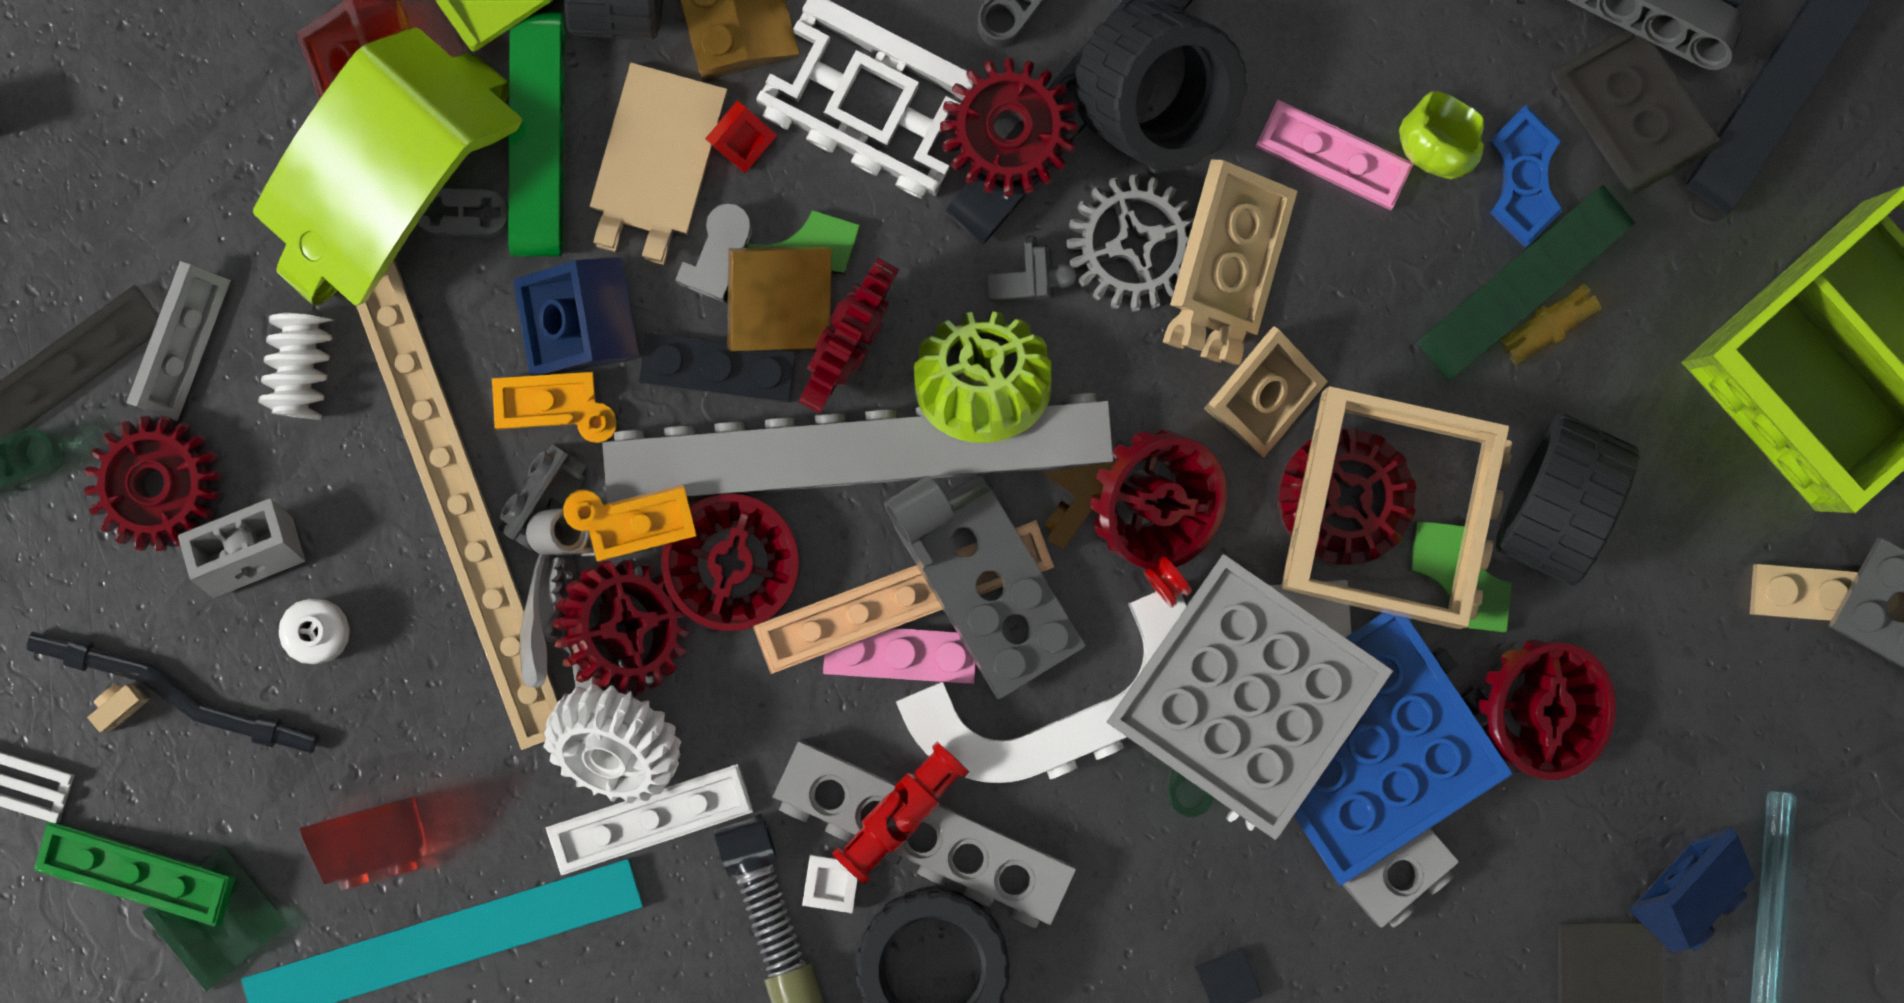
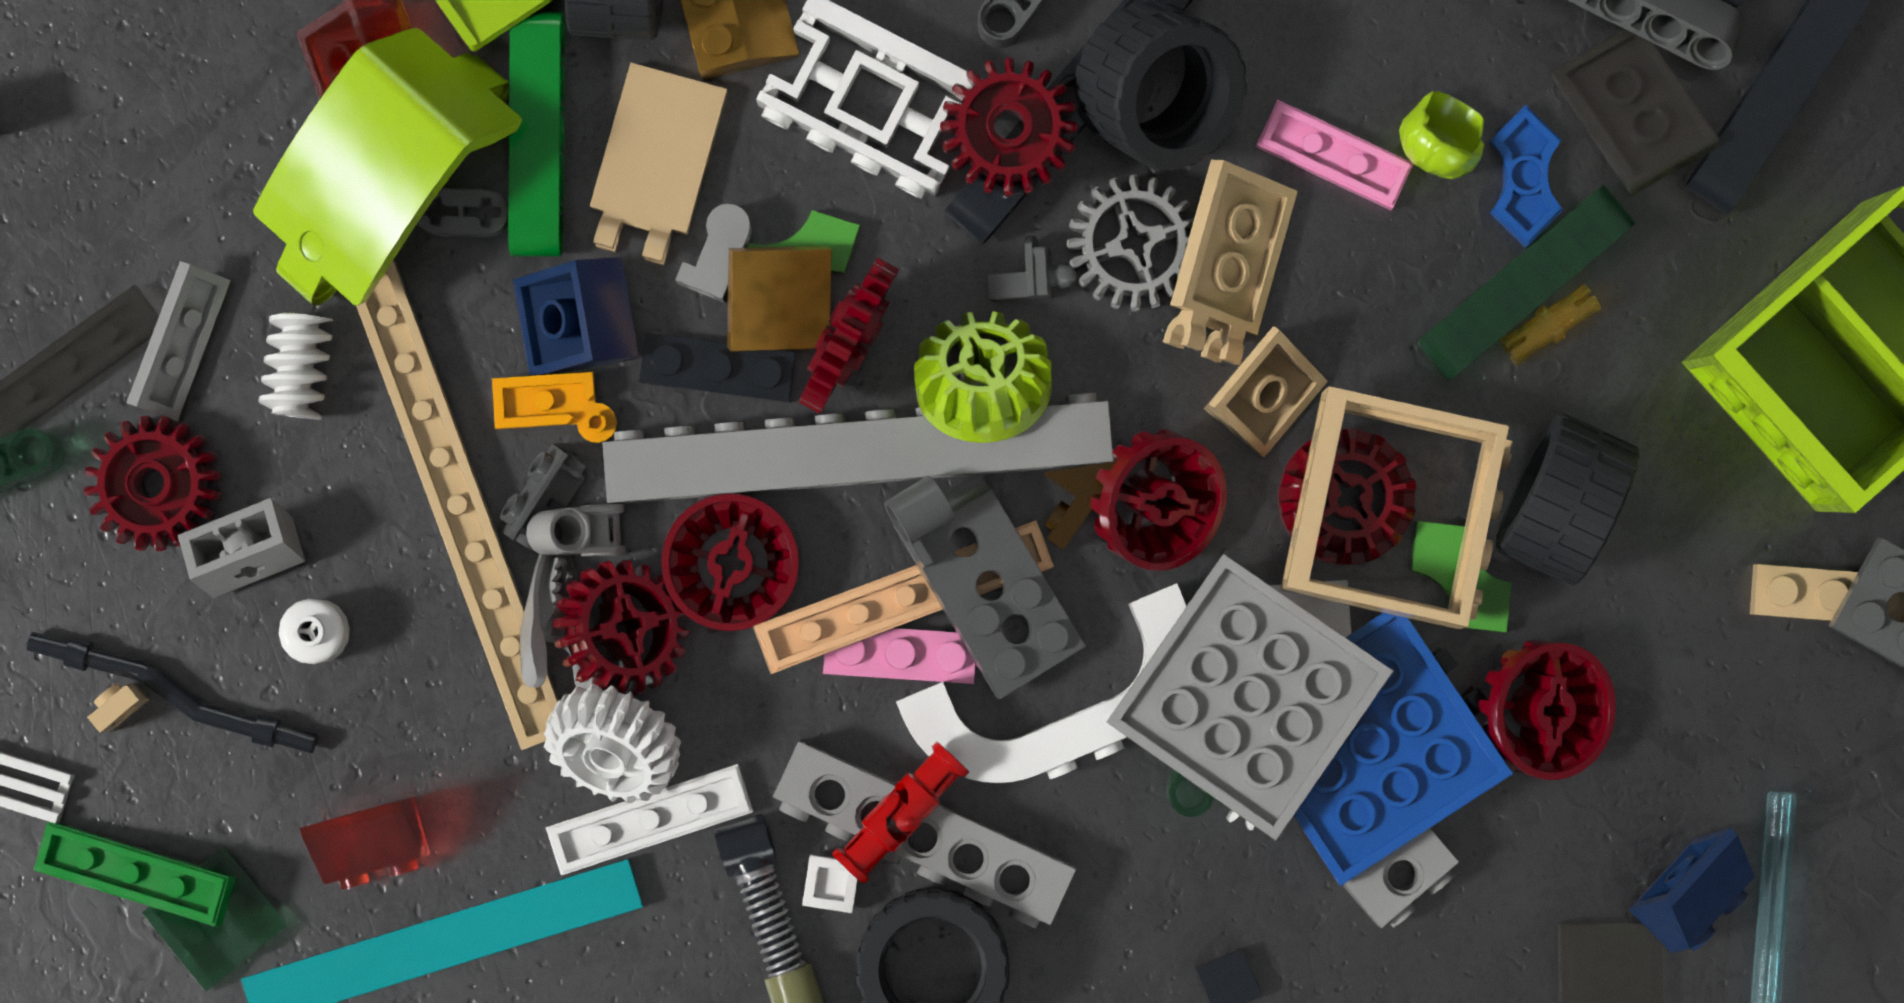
(630, 522): light orange hinge -> none
(741, 136): red plate -> none
(1167, 582): red bush -> none

